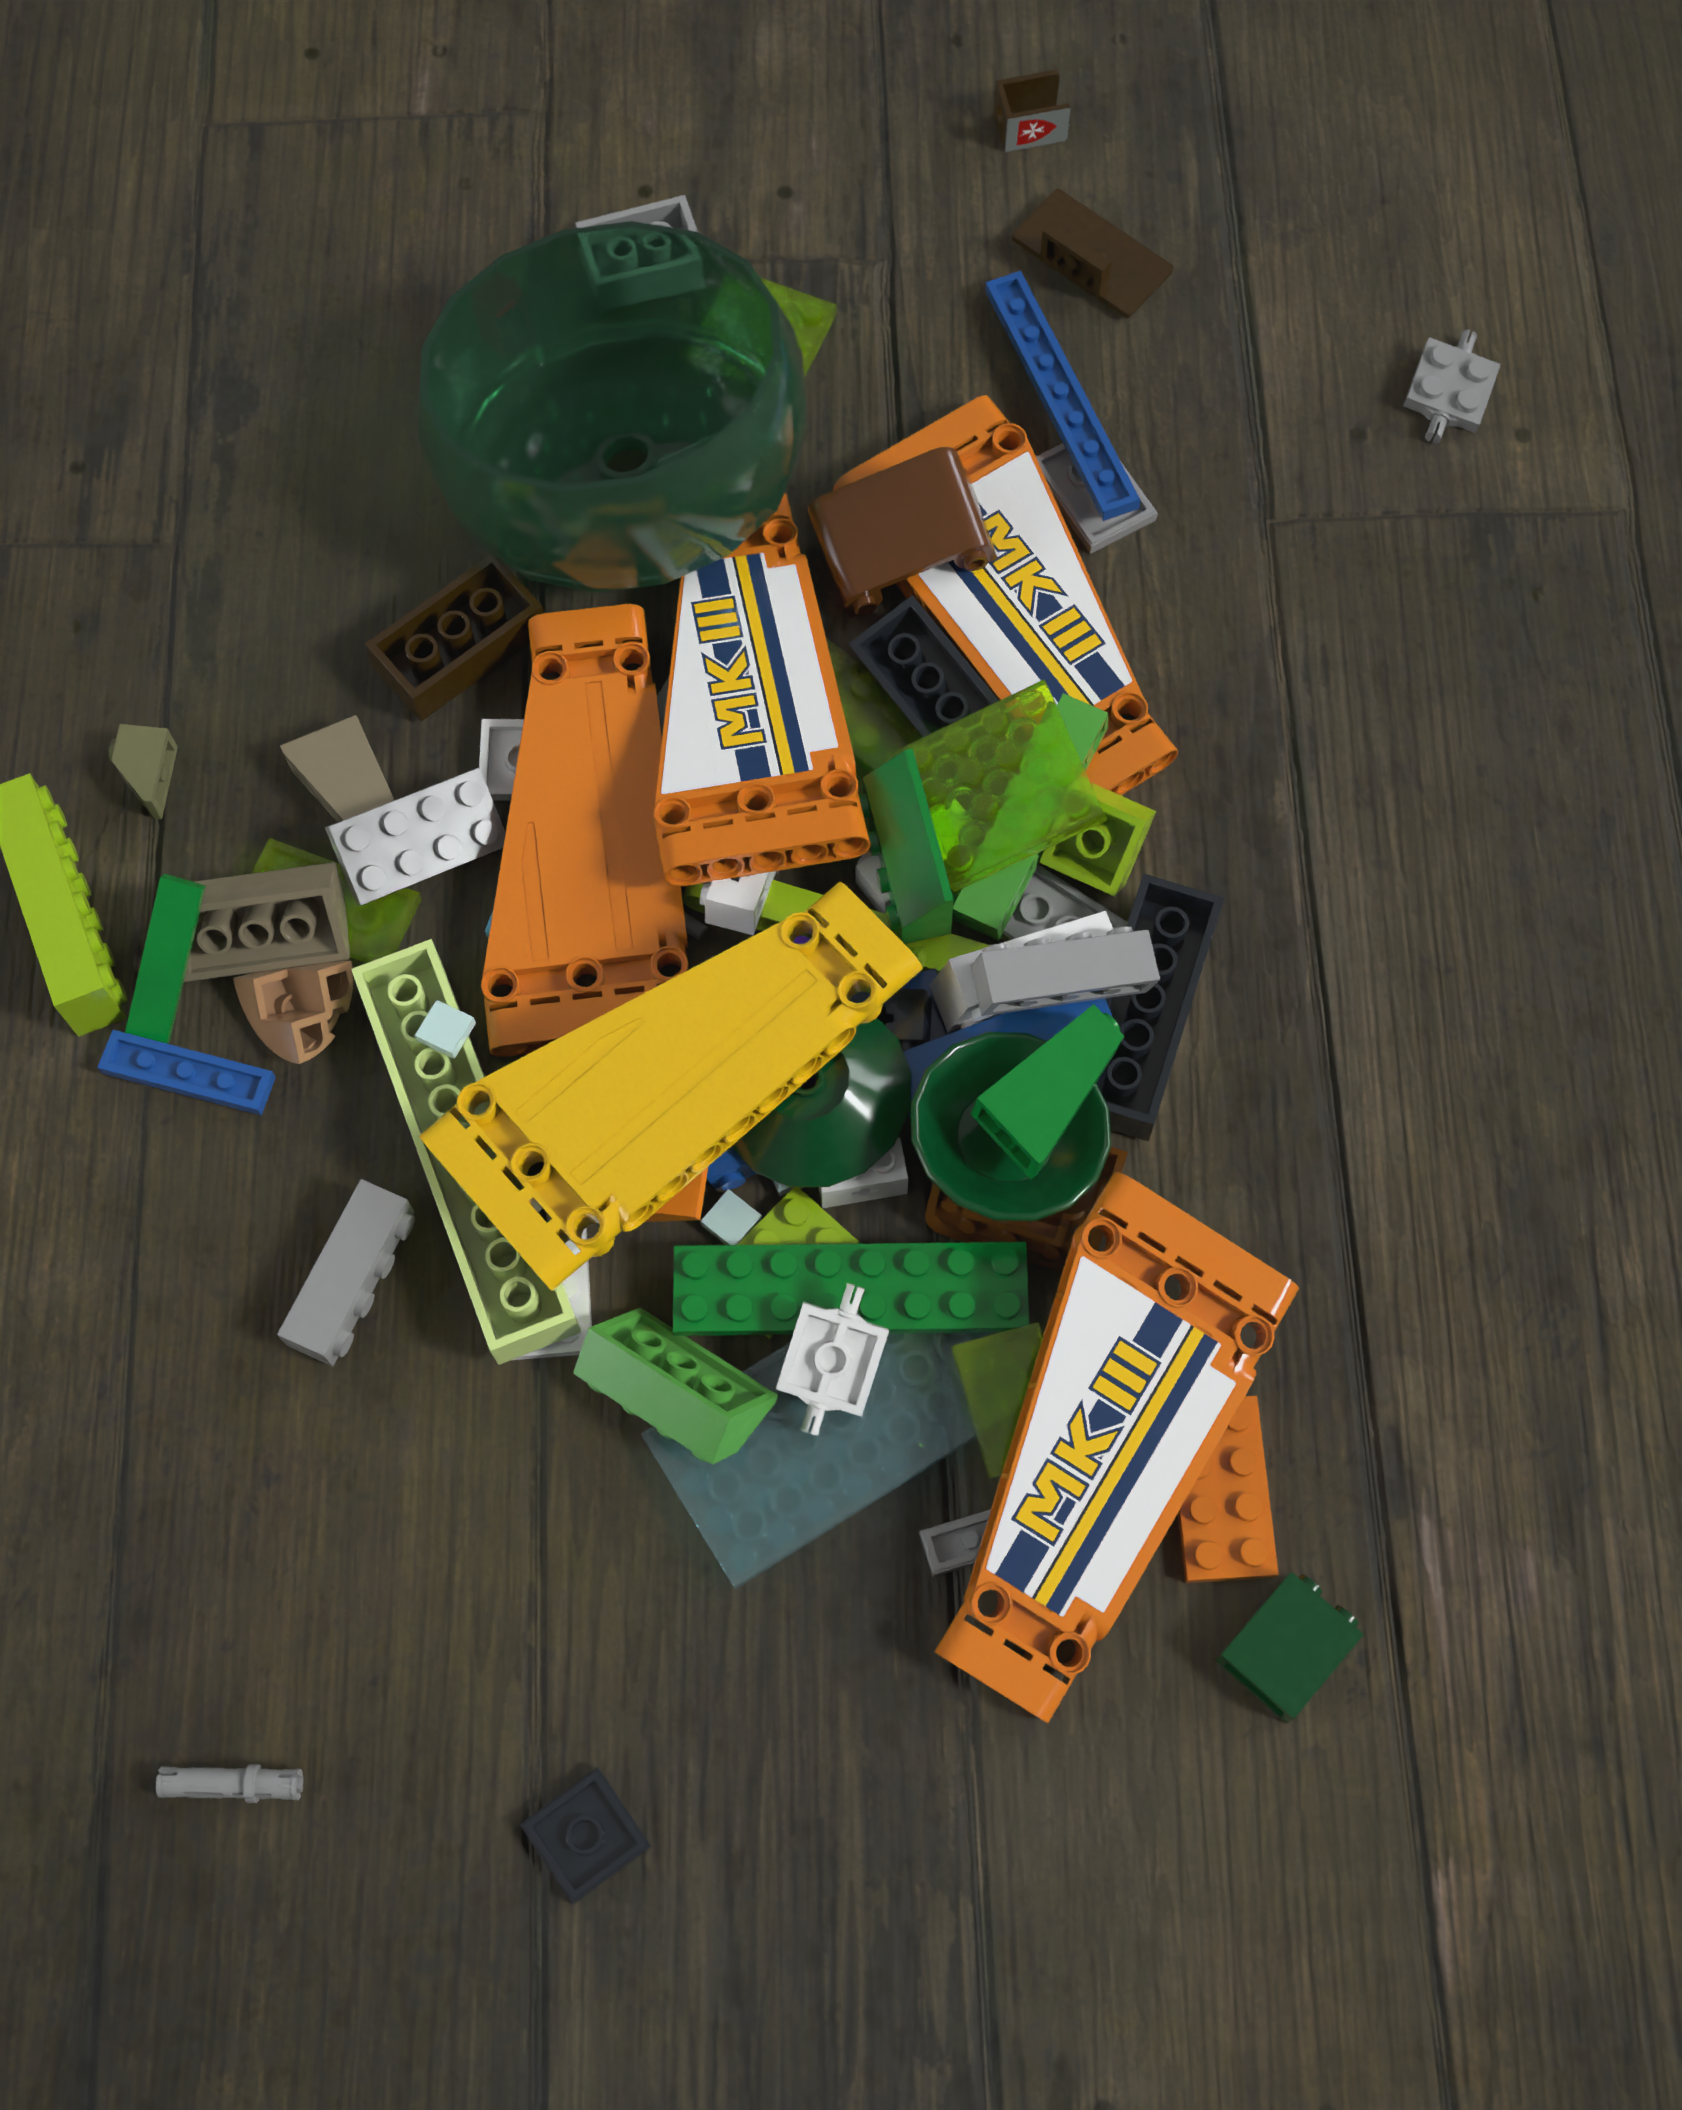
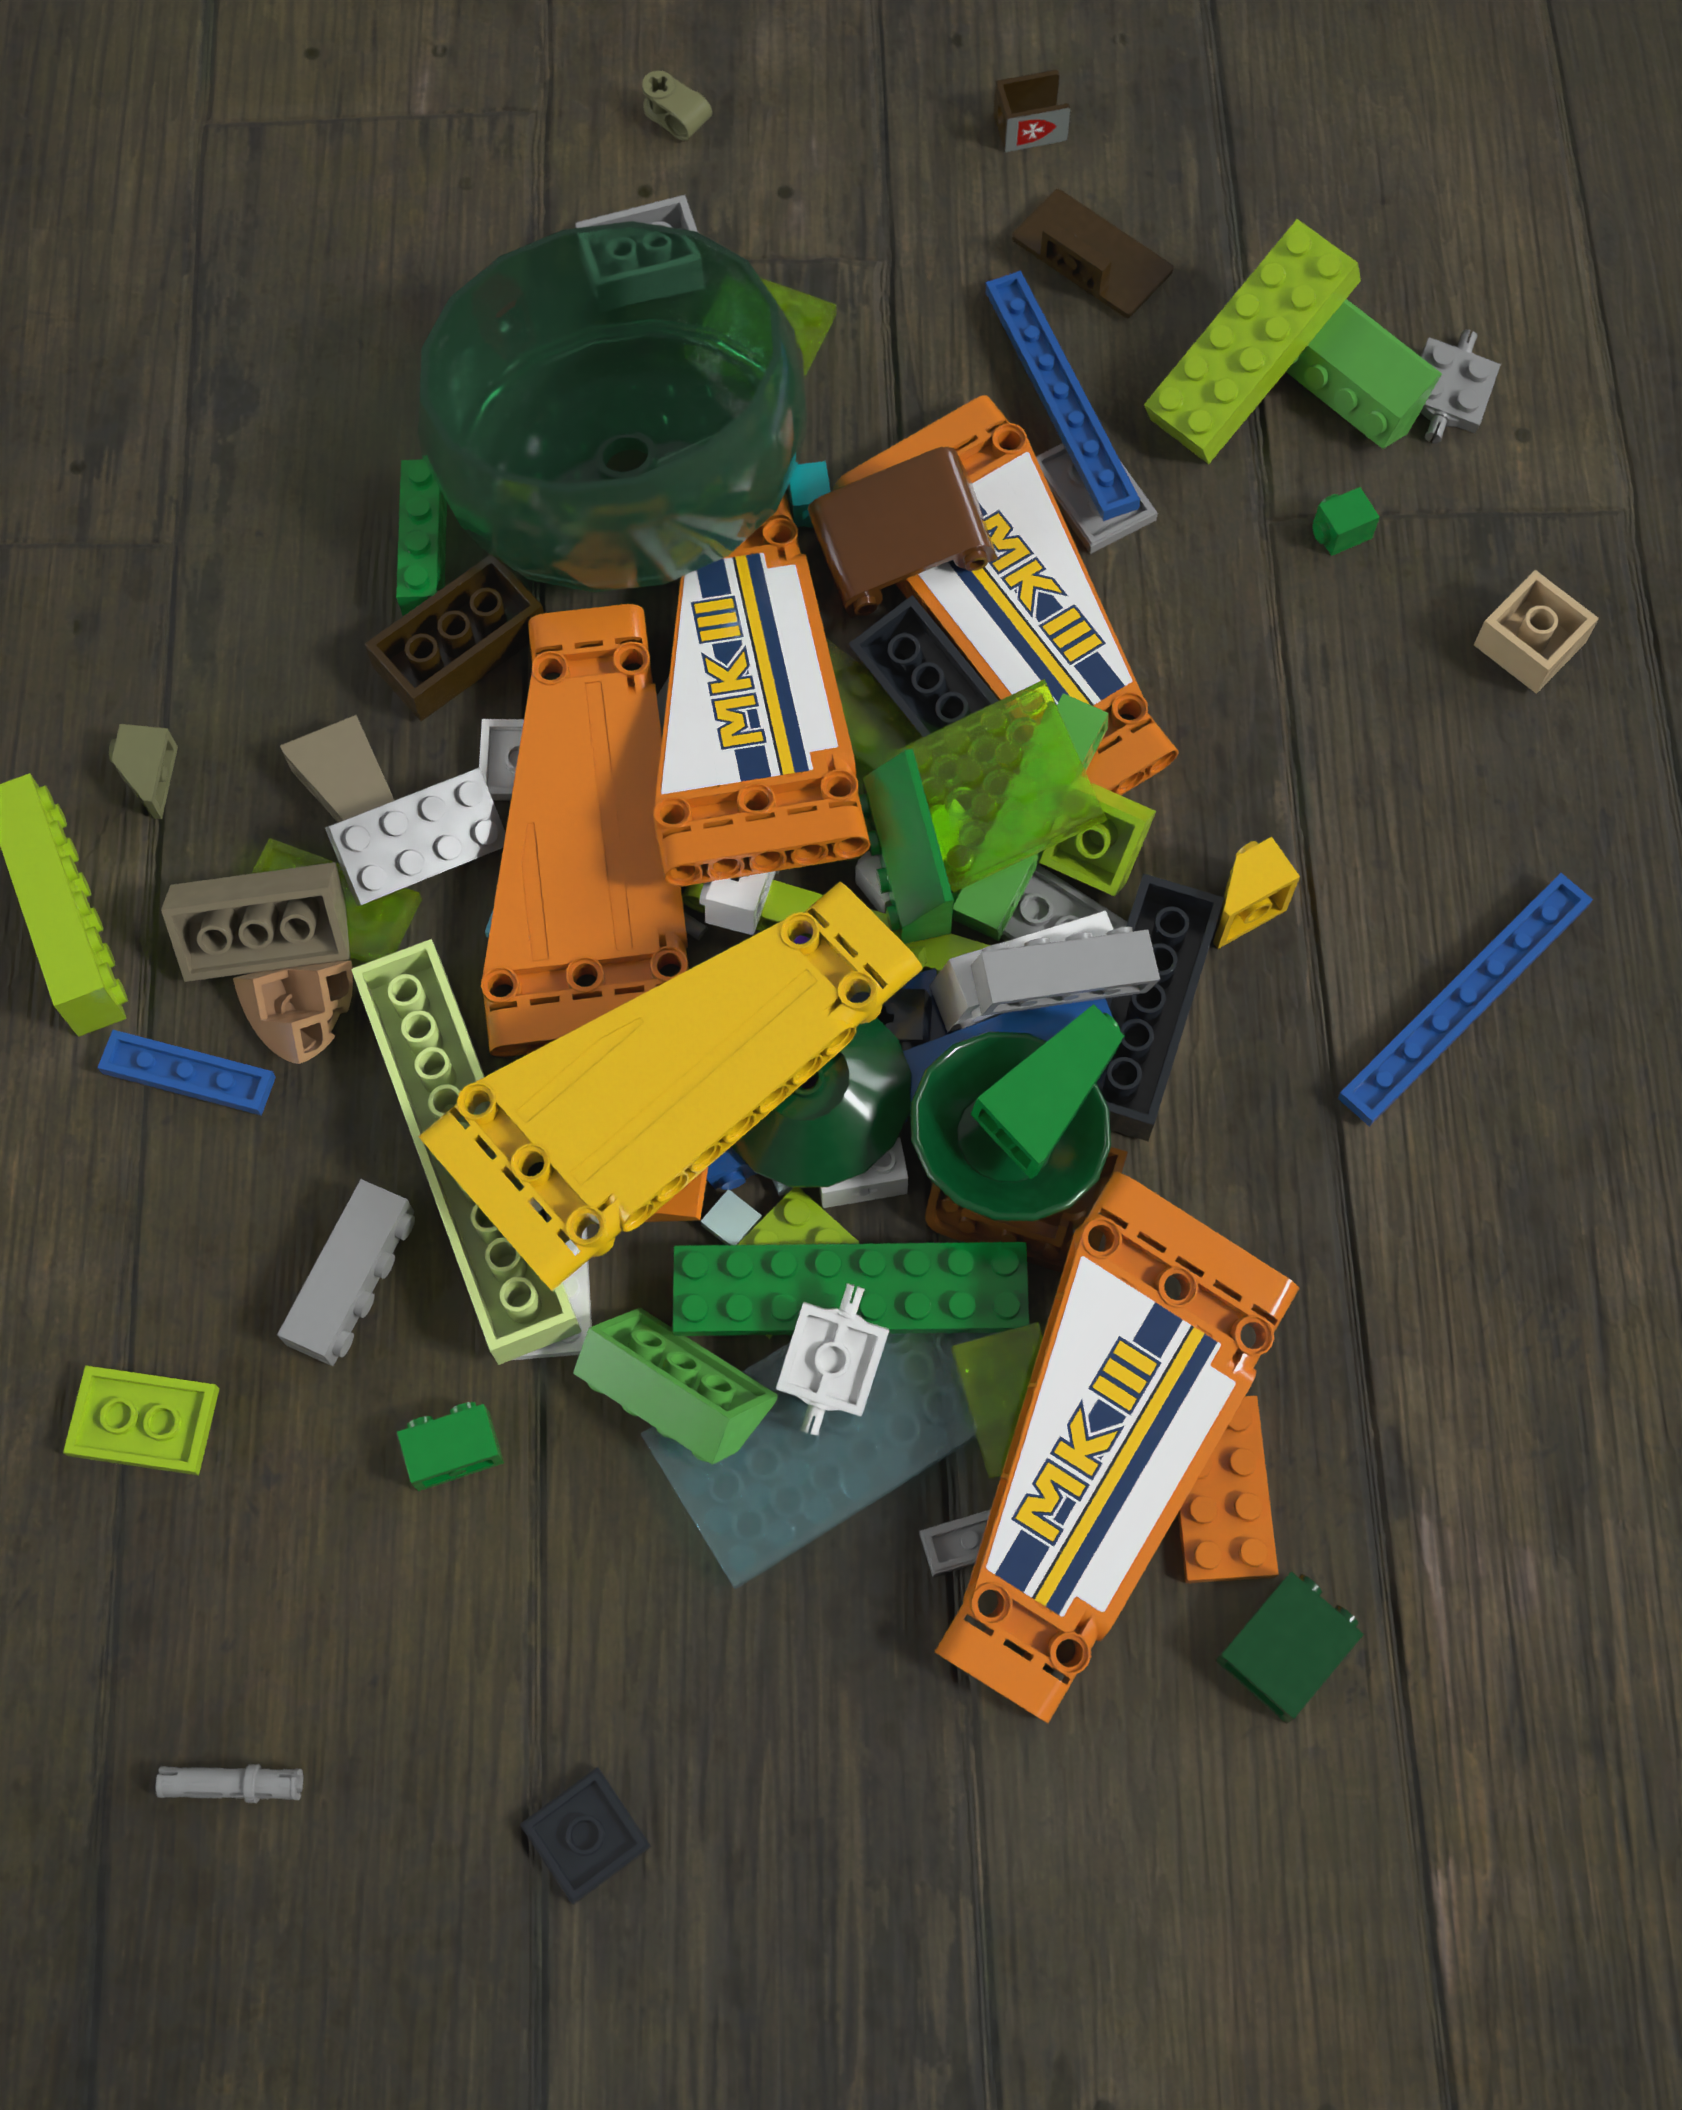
(141, 1420): none -> lime plate
(165, 958): green tile -> none
(420, 536): none -> green brick
(445, 1029): light aqua tile -> none
(449, 1446): none -> green brick
(674, 105): none -> olive piece
(807, 484): none -> teal brick
(1253, 341): none -> lime brick
(1256, 890): none -> yellow slope
(1344, 521): none -> green brick
(1366, 375): none -> bright green slope
(1464, 999): none -> blue plate
(1535, 631): none -> tan brick

